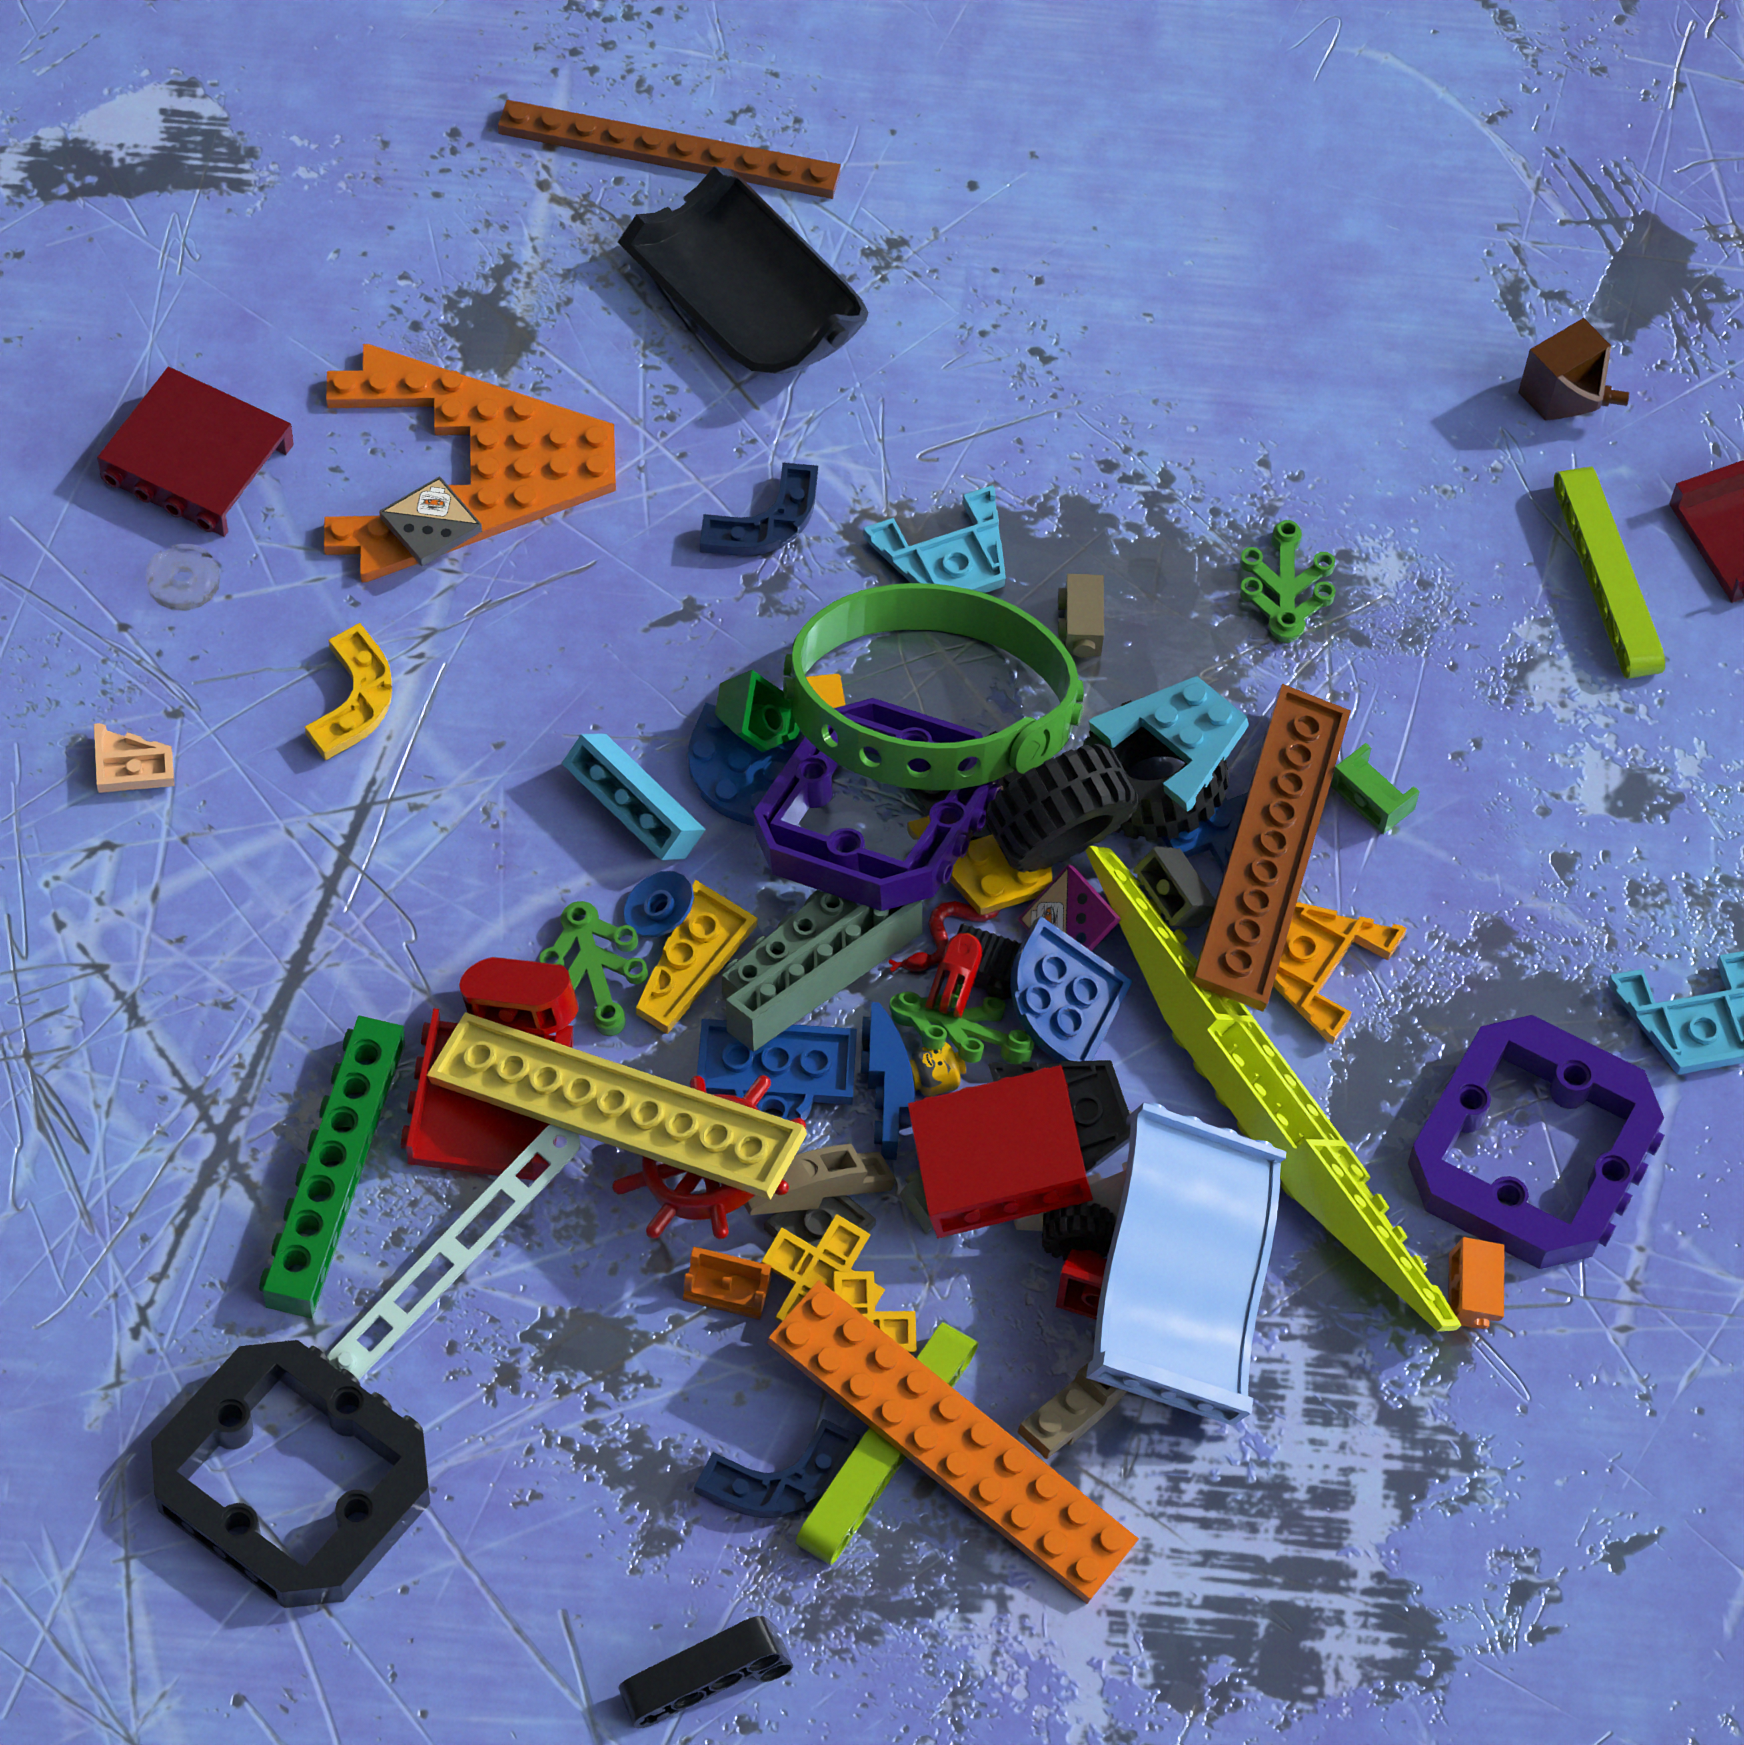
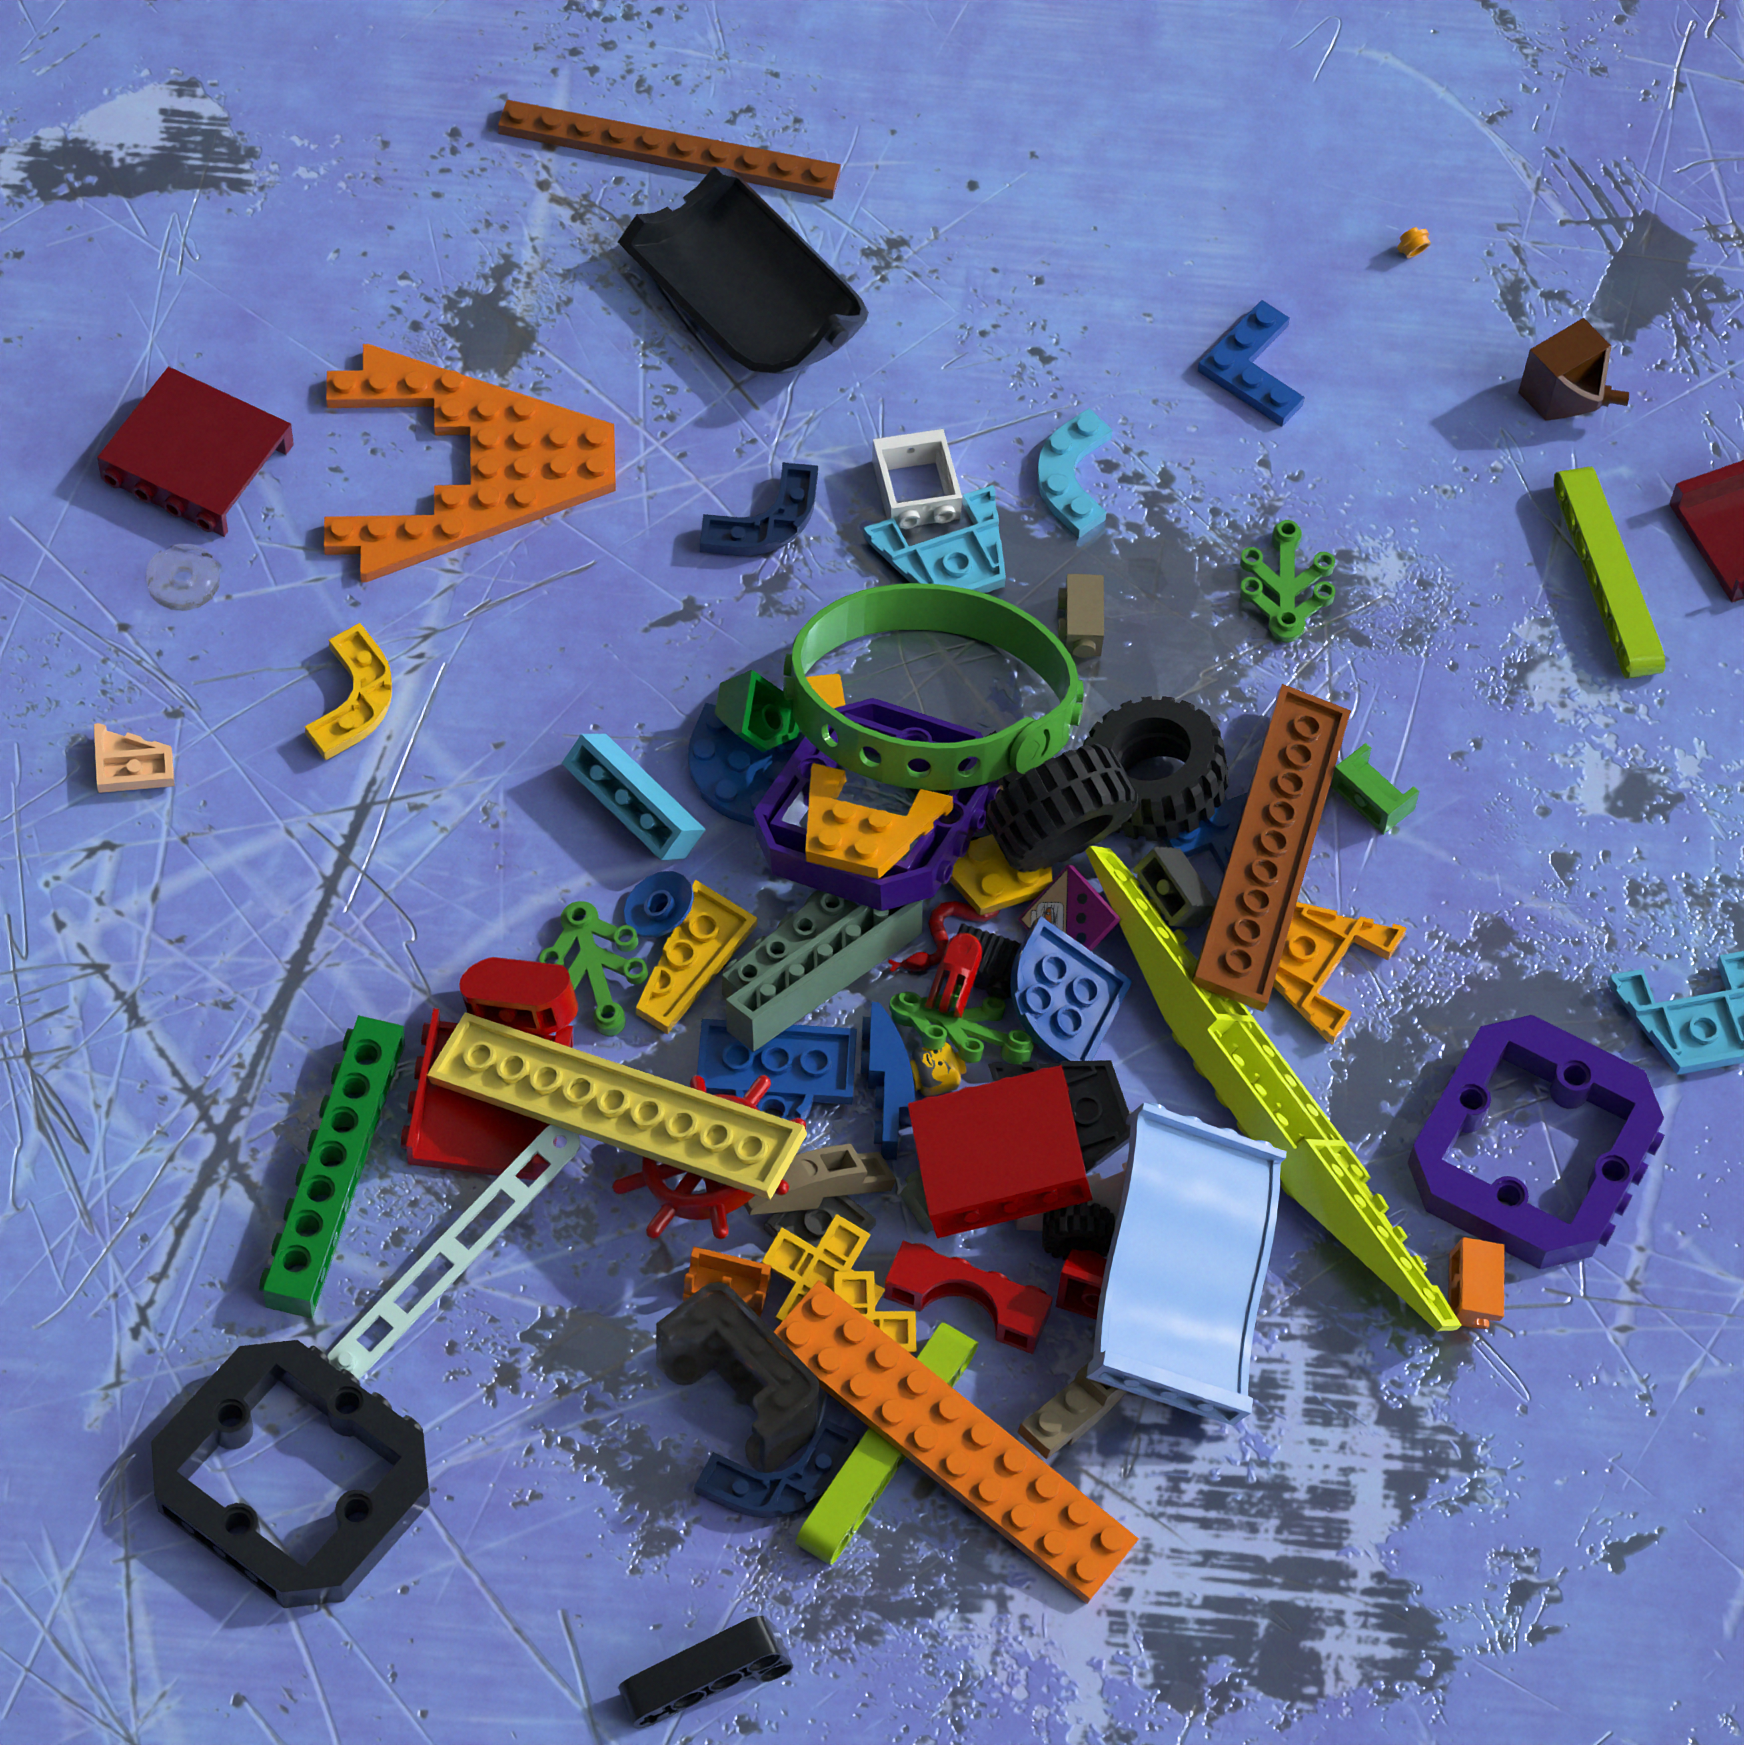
(430, 521): tile -> none
(726, 1335): none -> clear smoke windscreen
(859, 836): none -> light orange wing
(925, 1276): none -> red arch
(927, 448): none -> white window
(1057, 472): none -> medium azure plate
(1186, 719): medium azure wing -> none
(1233, 368): none -> blue plate
(1414, 242): none -> light orange plate

